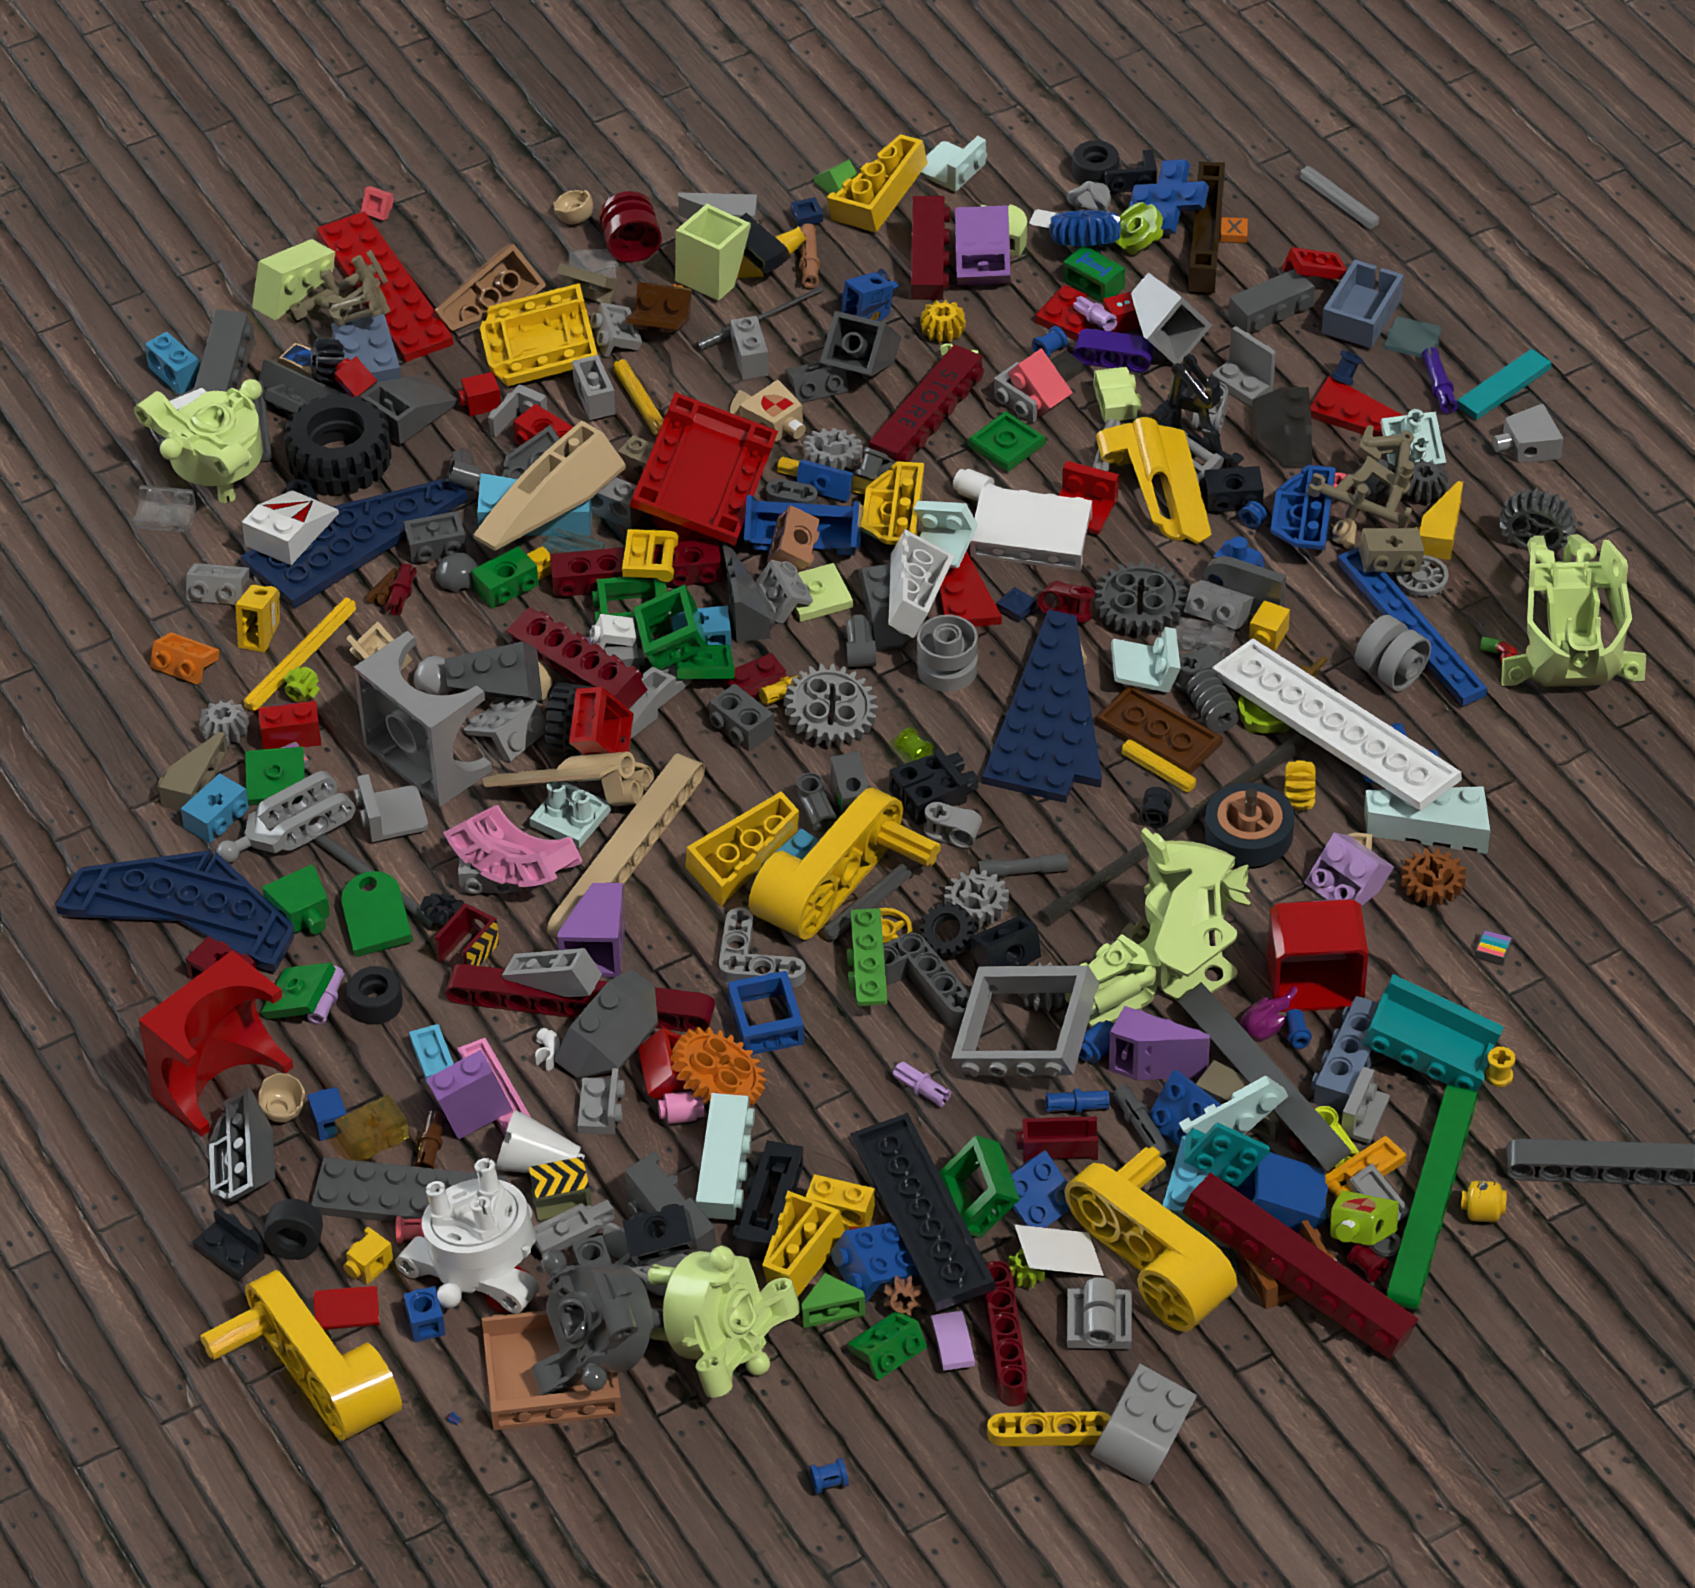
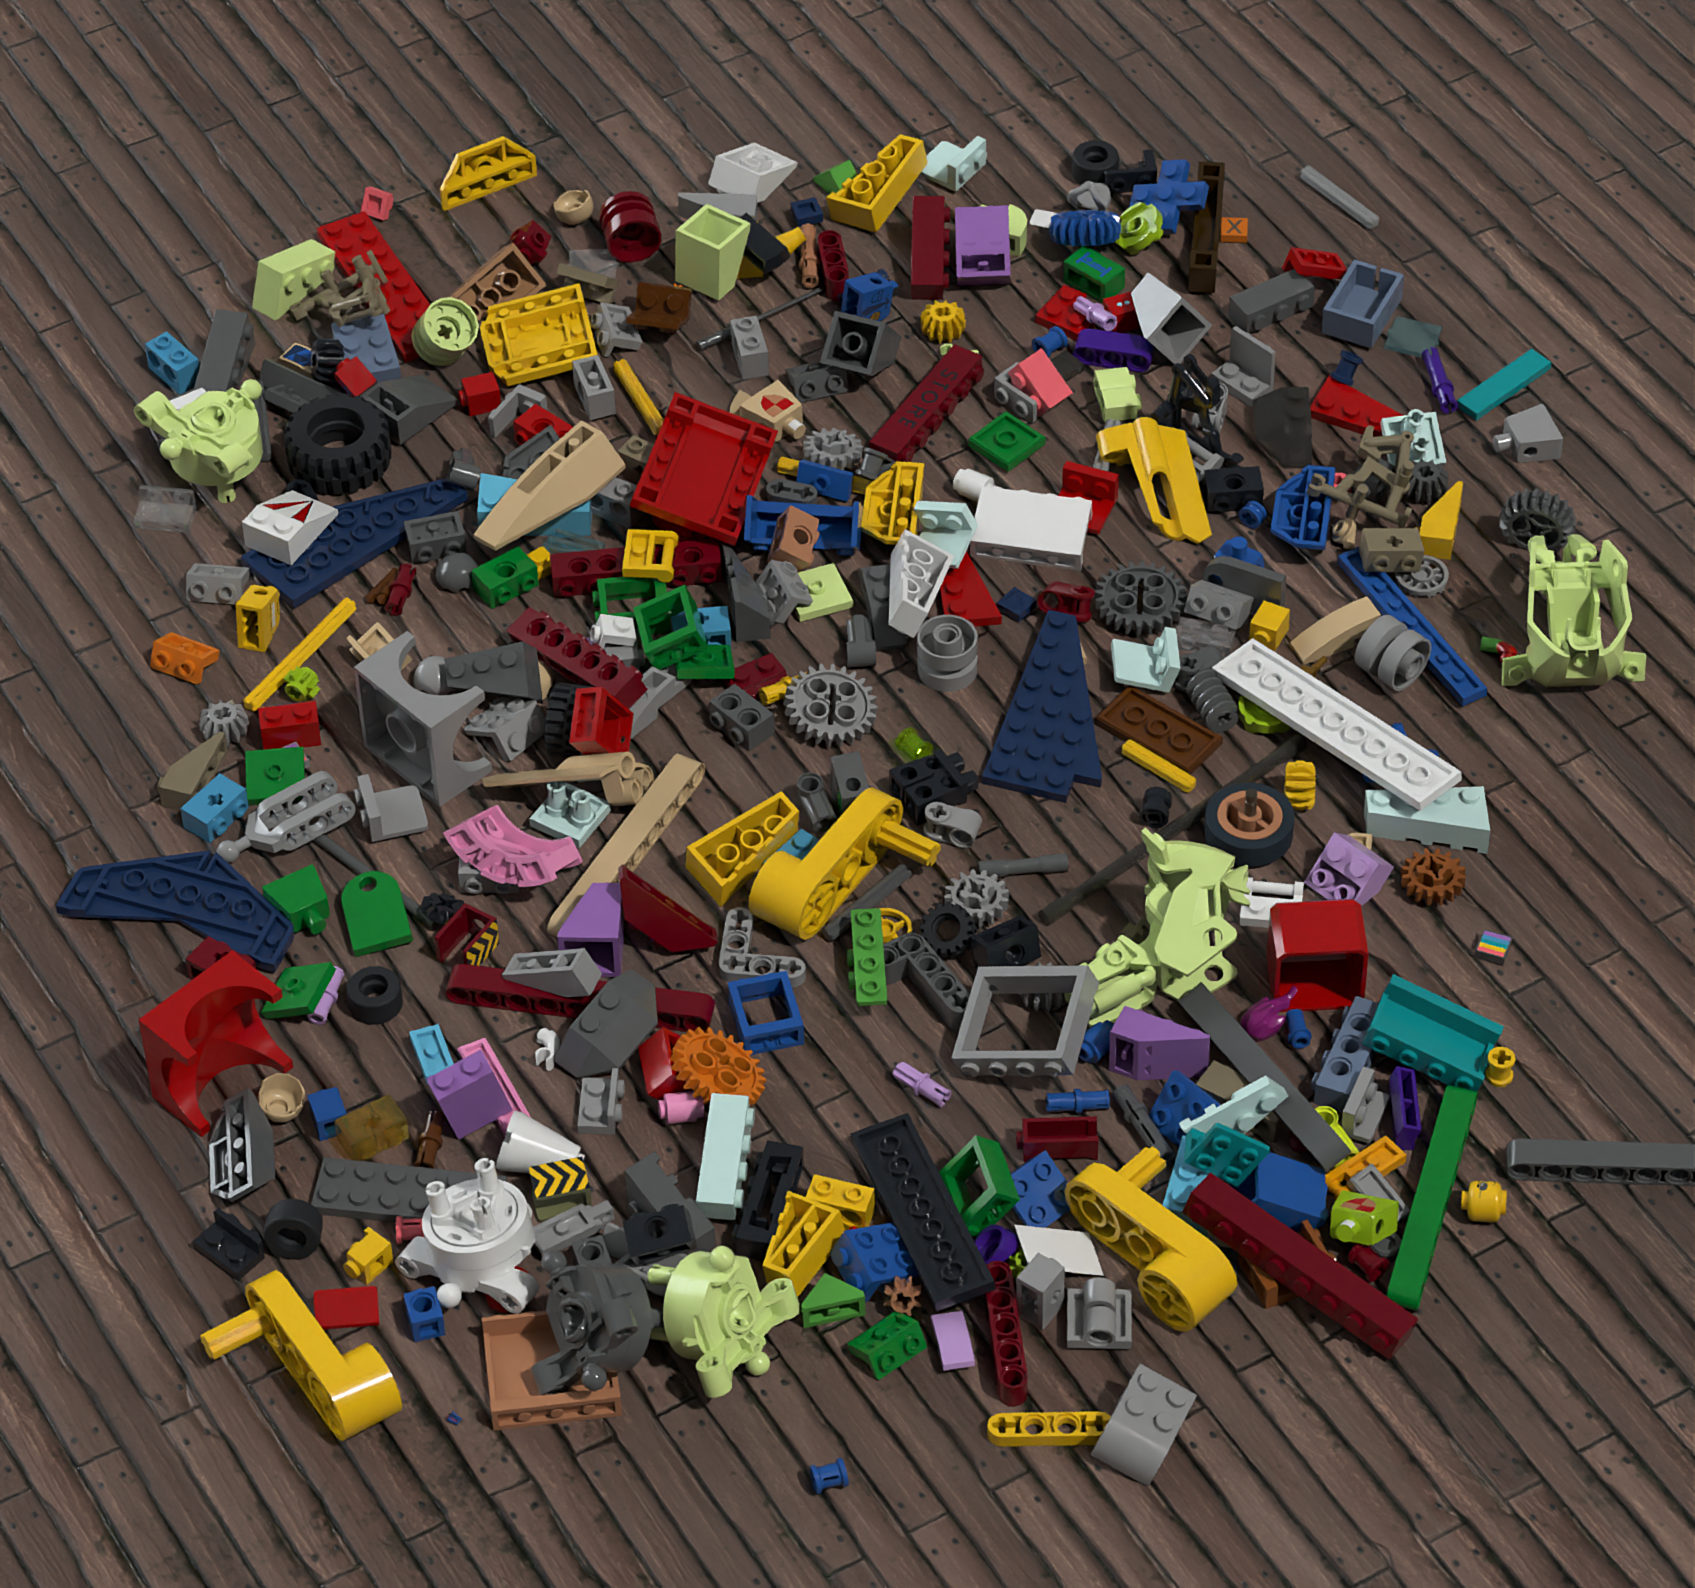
(445, 331): none -> yellowish green wheel
(485, 171): none -> yellow wedge
(531, 241): none -> dark red brick
(661, 917): none -> dark red wedge
(750, 171): none -> white slope
(832, 263): none -> dark red beam
(996, 1243): none -> dark purple piece
(1040, 1291): none -> light grey brick
(1258, 911): none -> white plate
(1335, 631): none -> tan slope
(1404, 1107): none -> dark purple piece

